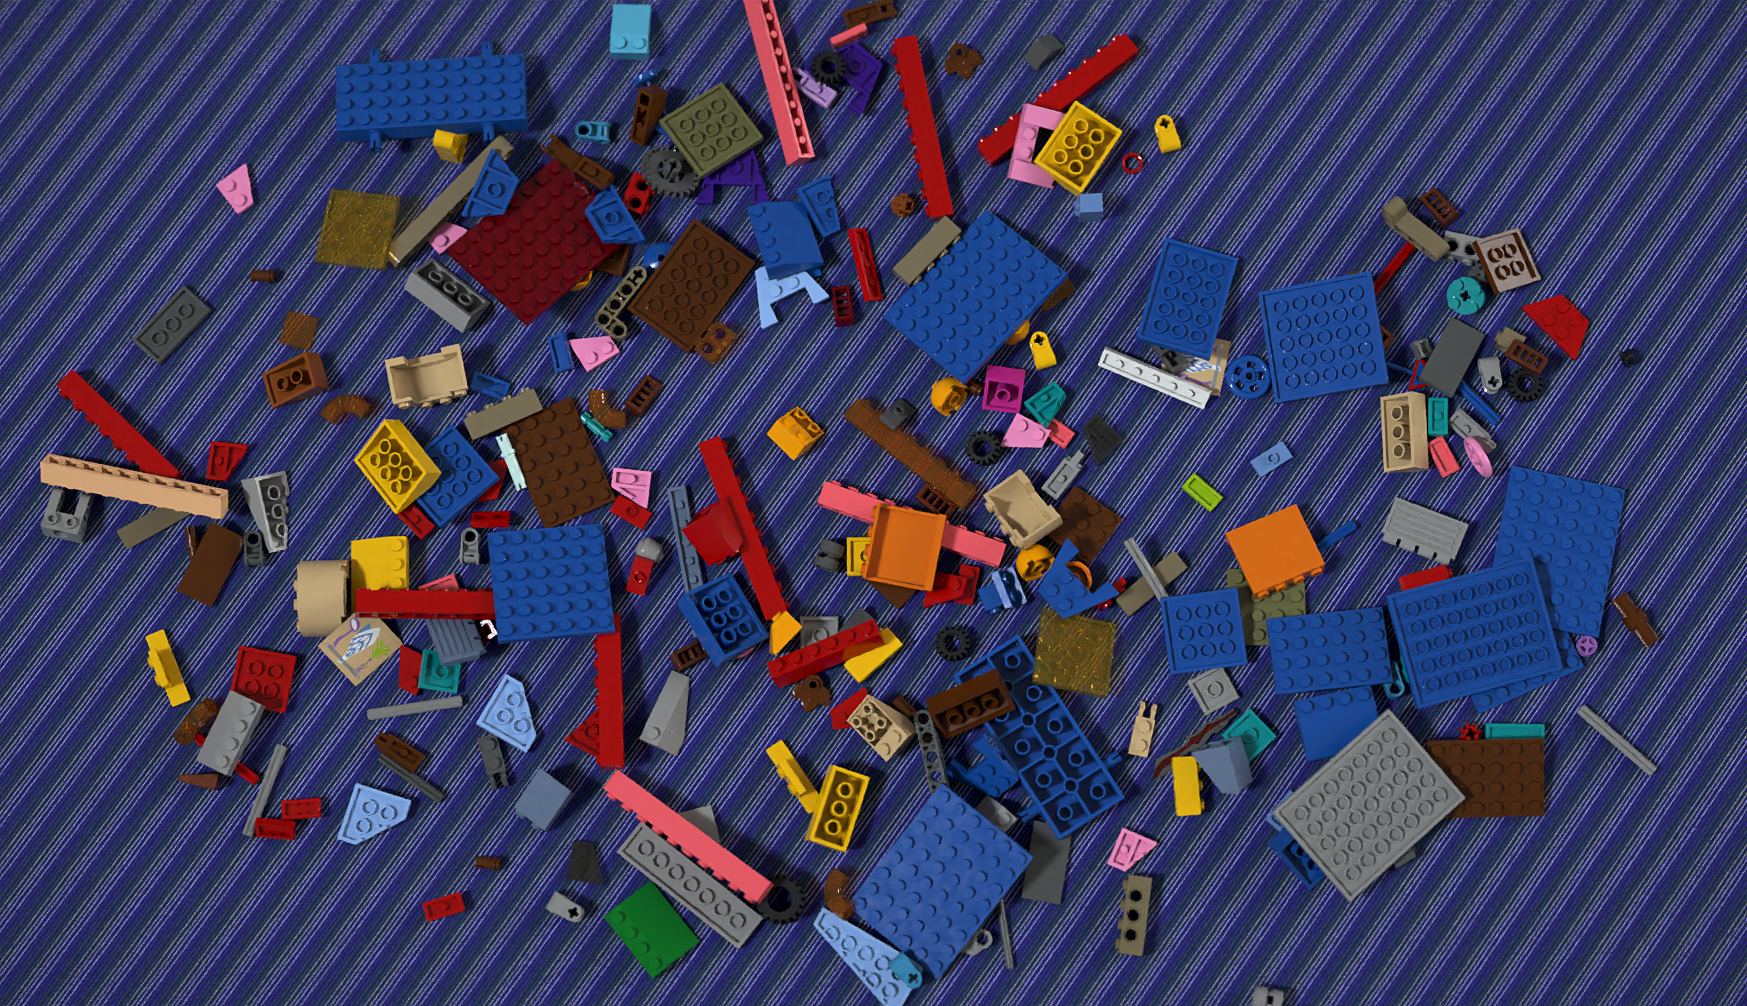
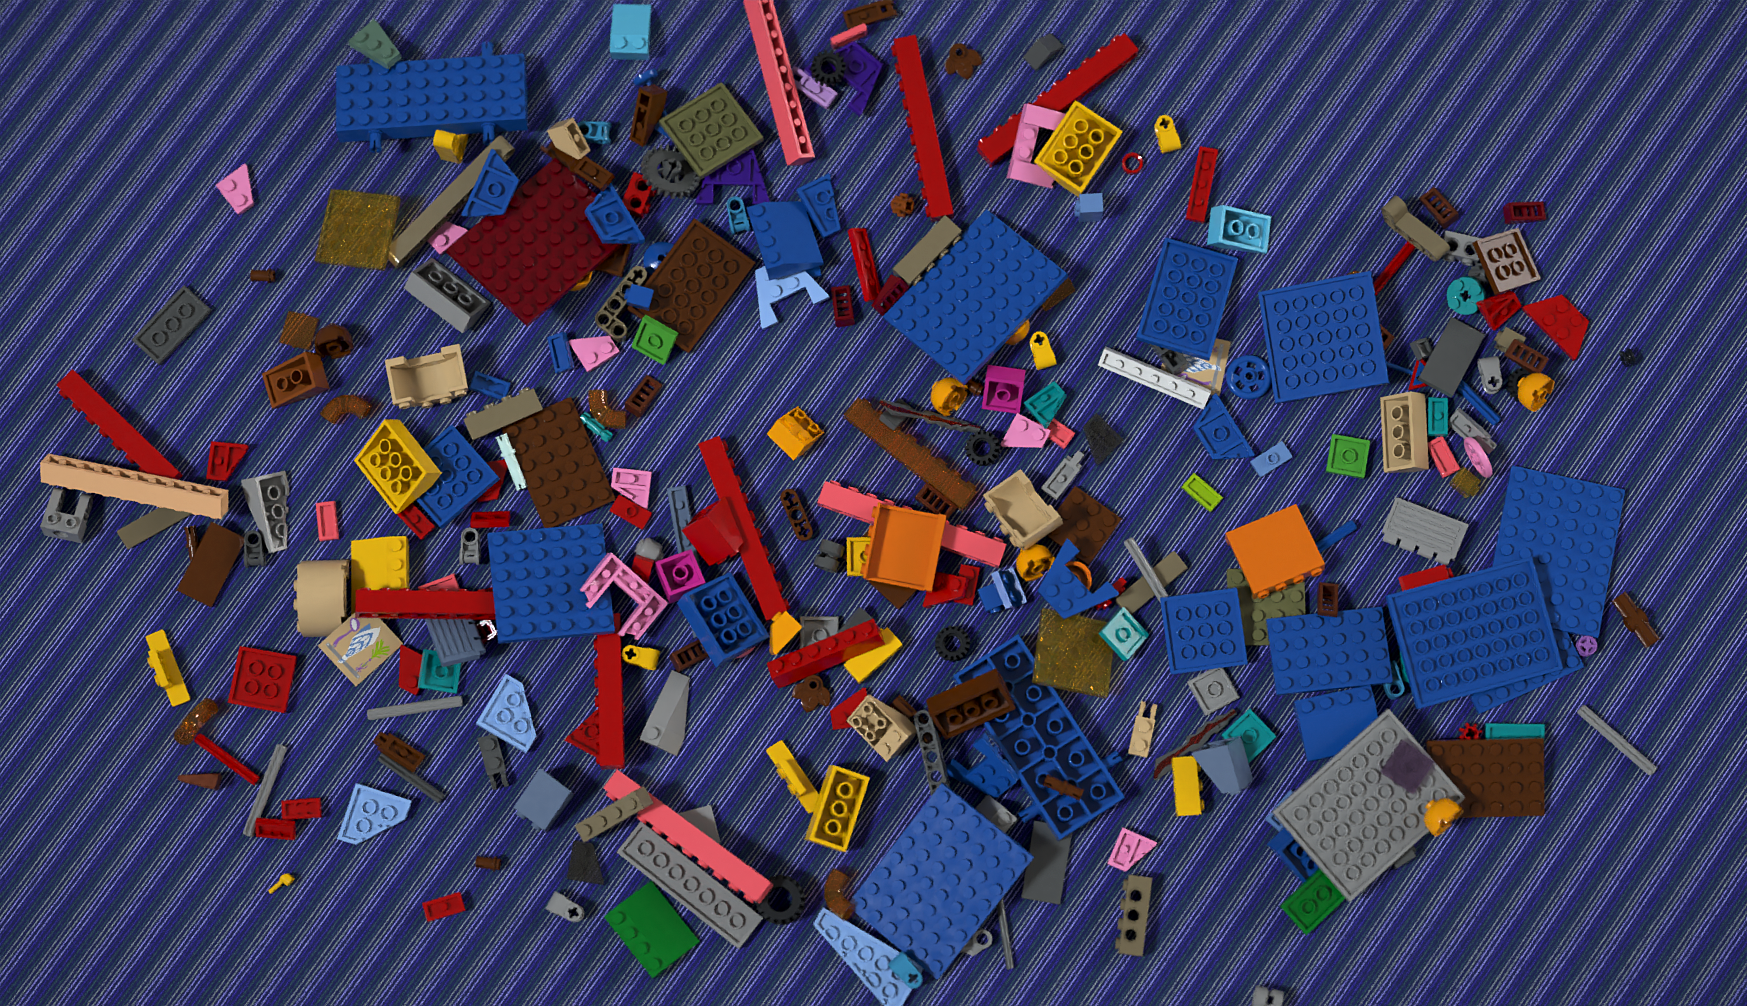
(230, 733): light grey slope -> none
(287, 879): none -> yellow hand
(327, 521): none -> coral tile
(333, 341): none -> reddish brown cylinder
(375, 45): none -> sand green wing
(569, 138): none -> tan slope
(614, 570): none -> bright pink wedge
(614, 814): none -> dark tan brick
(639, 297): none -> blue brick
(645, 657): none -> yellow piece
(654, 339): none -> bright green plate
(679, 575): none -> dark pink slope
(719, 346): clear orange brick -> none
(737, 219): none -> dark azure piece
(797, 530): none -> reddish brown beam
(894, 290): none -> dark red slope
(930, 417): none -> dark grey sword
(1063, 787): none -> reddish brown pin
(1123, 634): none -> teal plate
(1201, 184): none -> red plate
(1220, 433): none -> blue wing
(1238, 229): none -> medium azure slope
(1312, 901): none -> green plate
(1327, 589): none -> copper slope
(1347, 456): none -> bright green plate
(1406, 766): none -> clear purple tile
(1440, 815): none -> light orange cylinder
(1465, 483): none -> clear yellow brick
(1499, 308): none -> red wing
(1512, 215): none -> dark red slope
(1533, 390): none -> light orange cylinder

